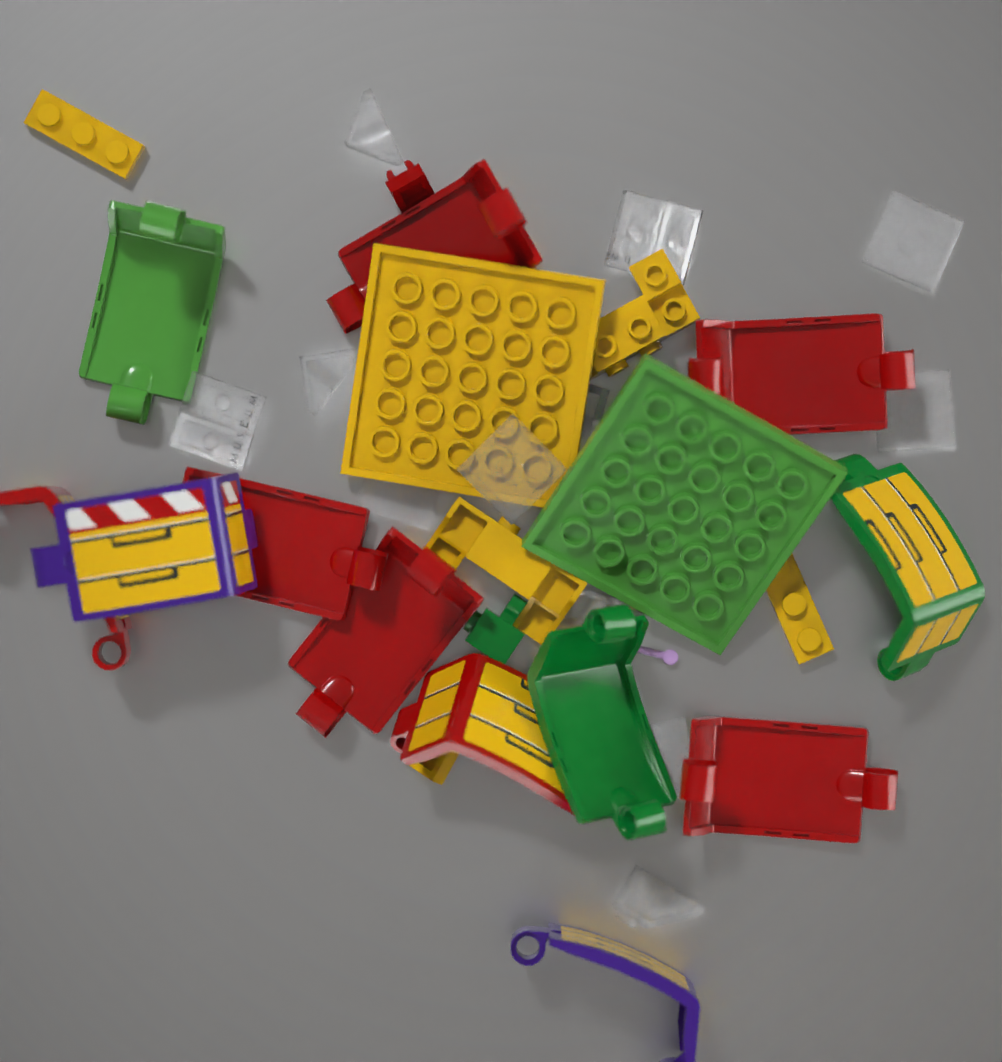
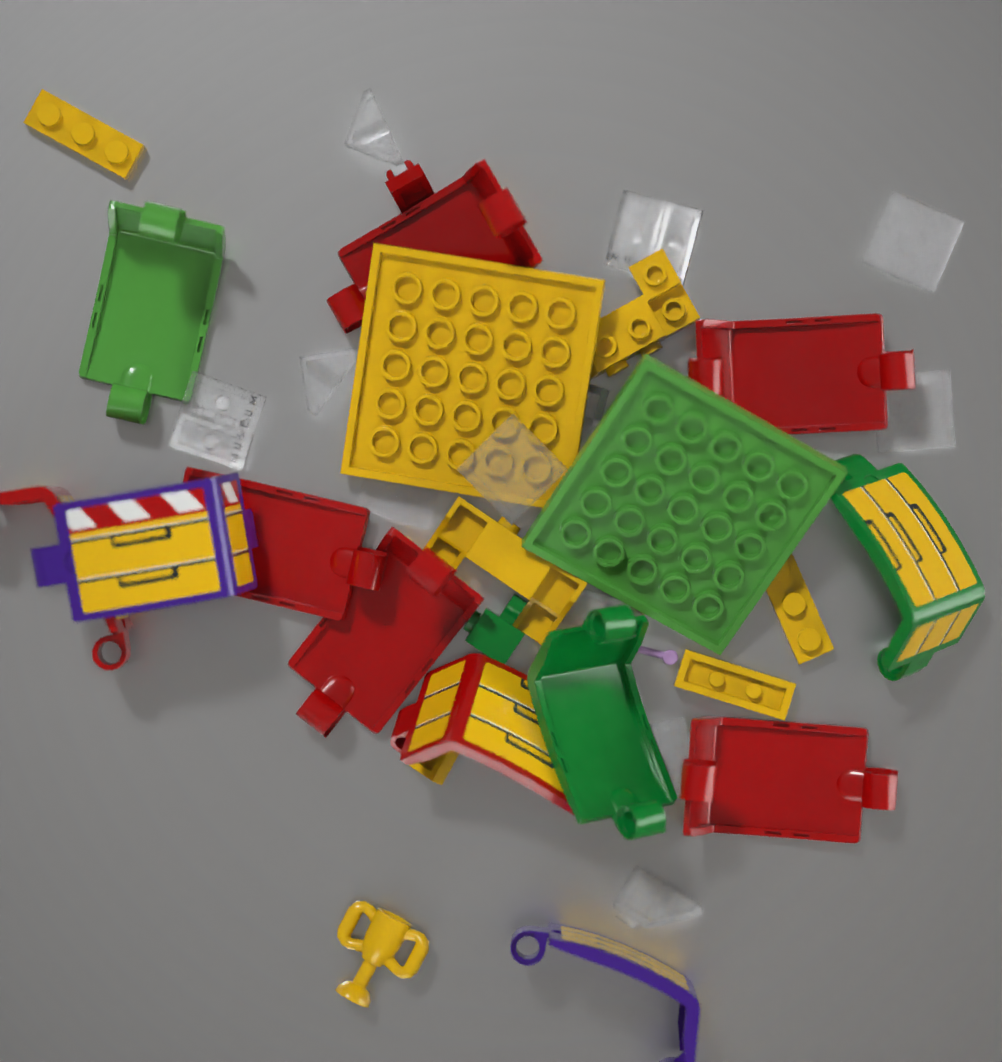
(378, 948): none -> yellow piece
(734, 684): none -> yellow plate

